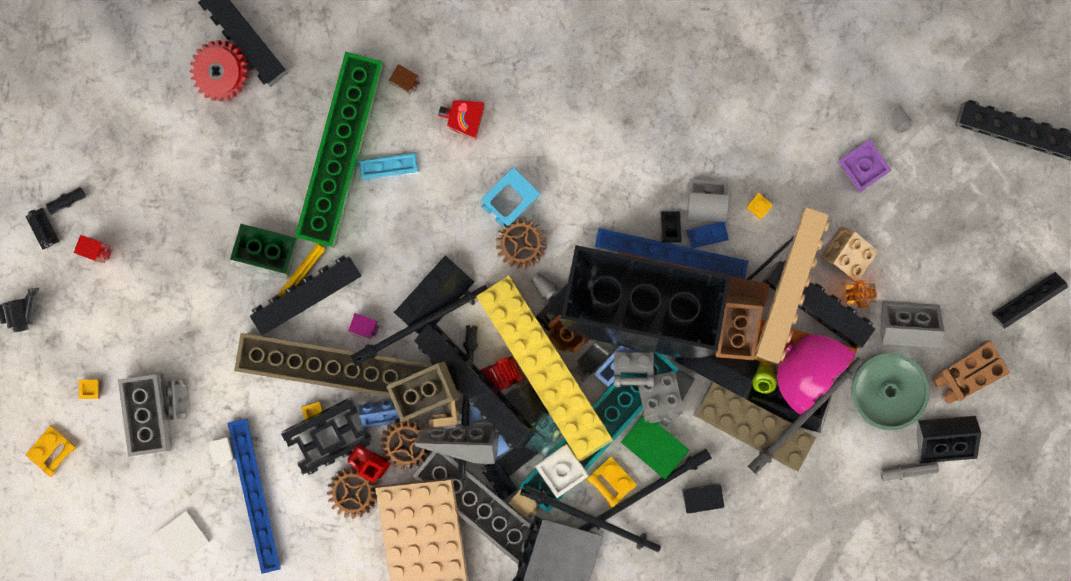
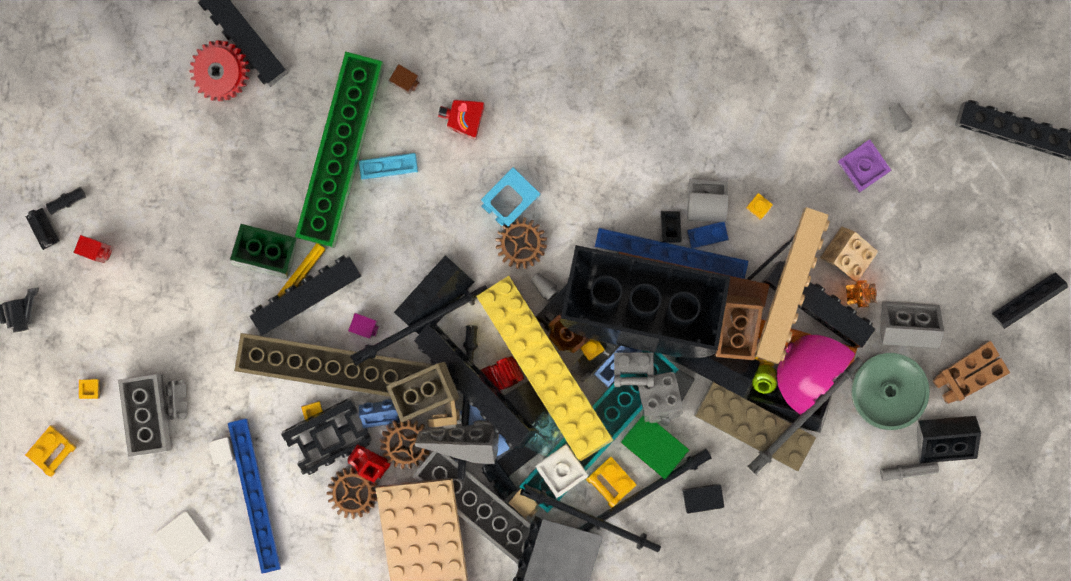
(592, 349): none -> yellow plate

